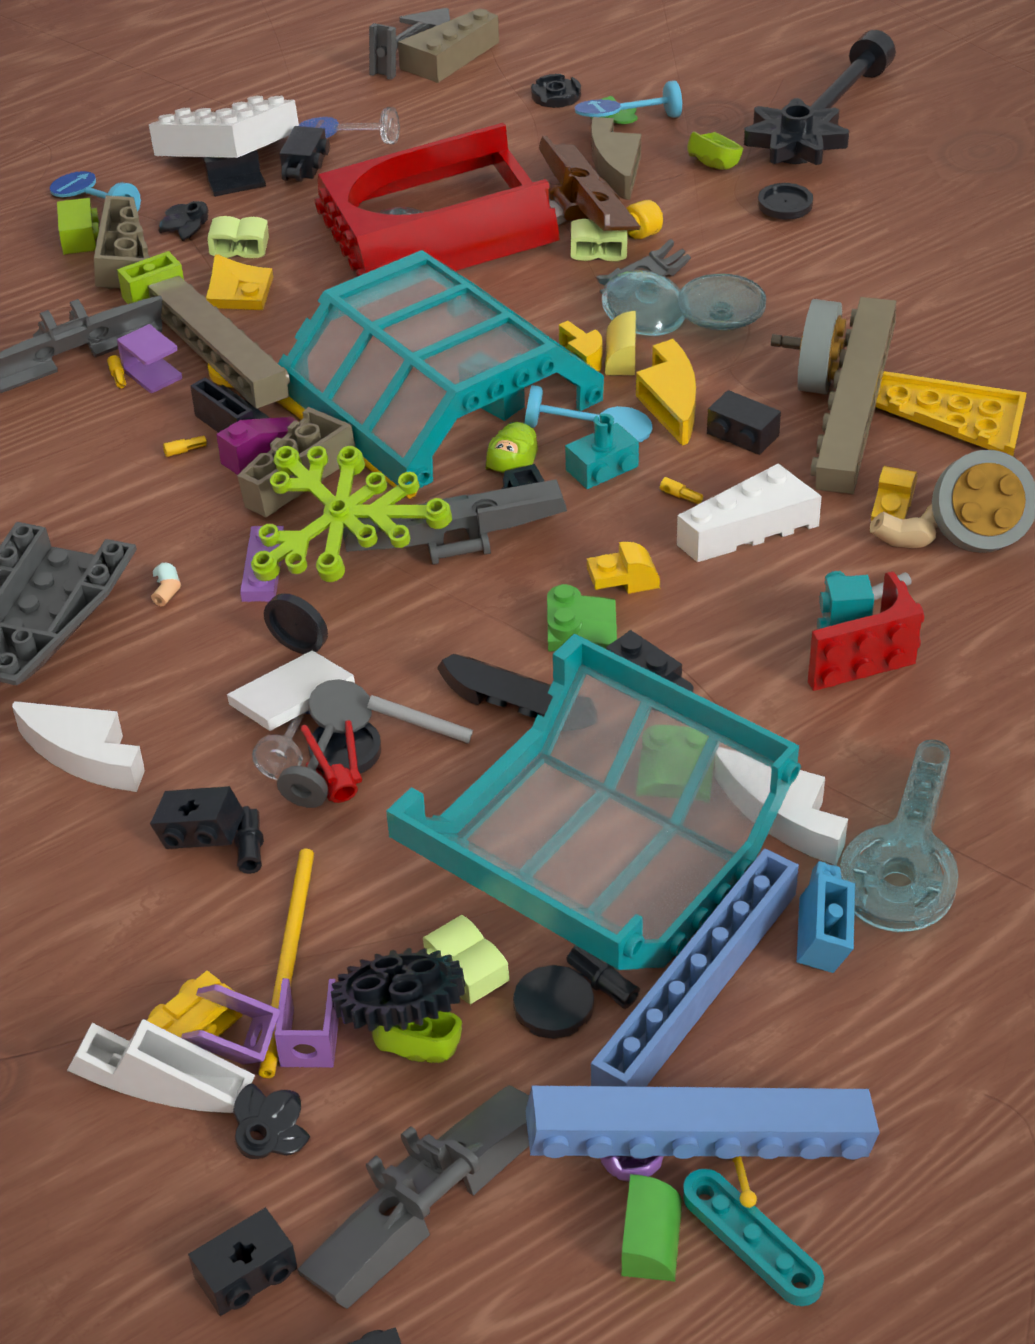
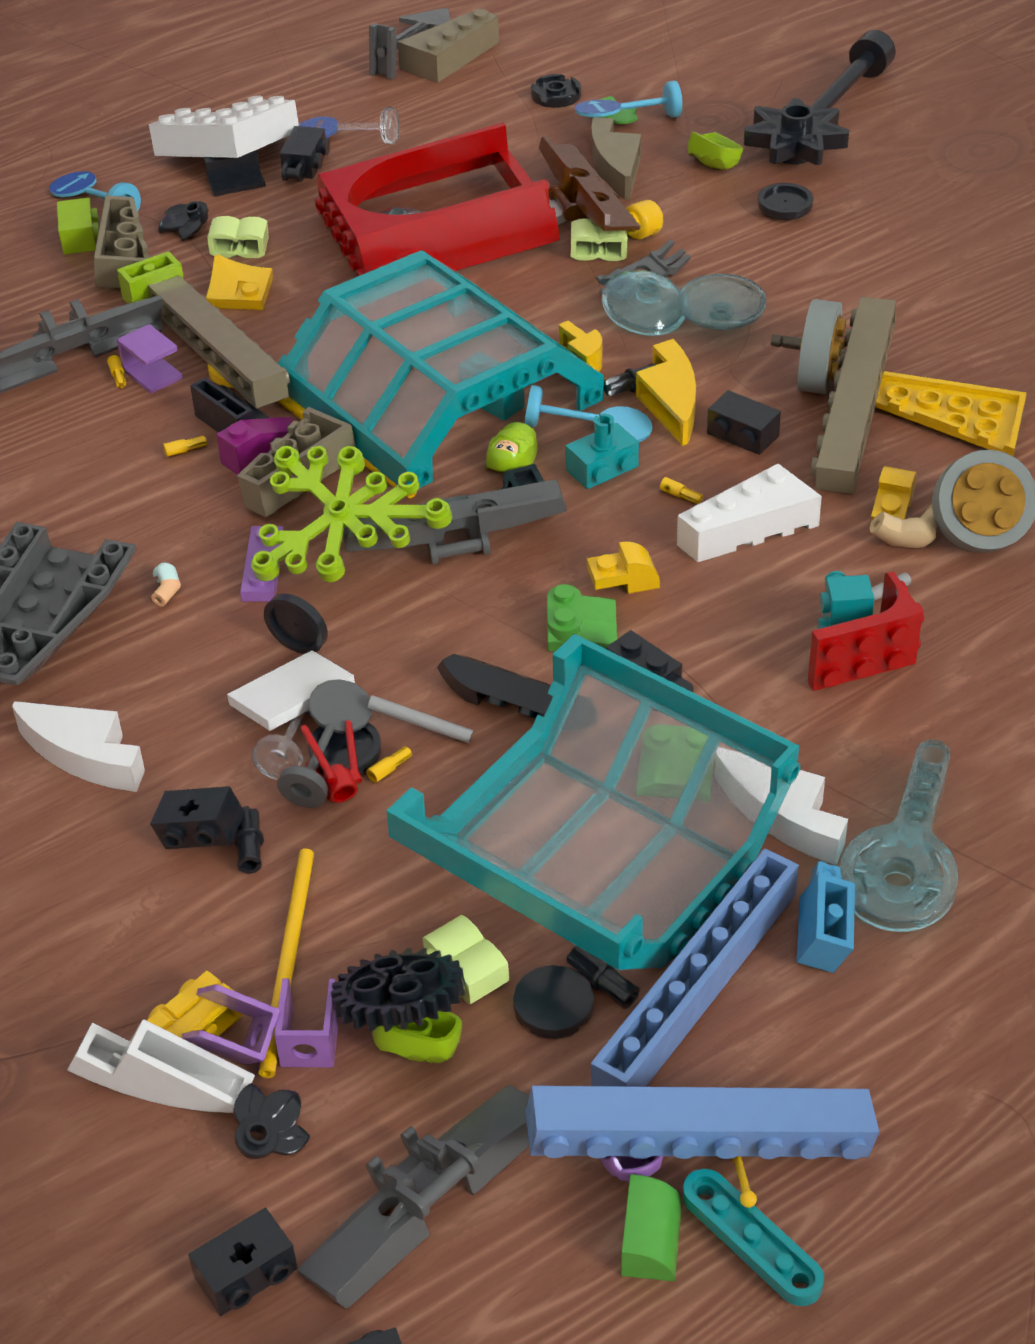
(388, 764): none -> yellow pin
(621, 345): light yellow brick -> none
(623, 382): none -> black axle

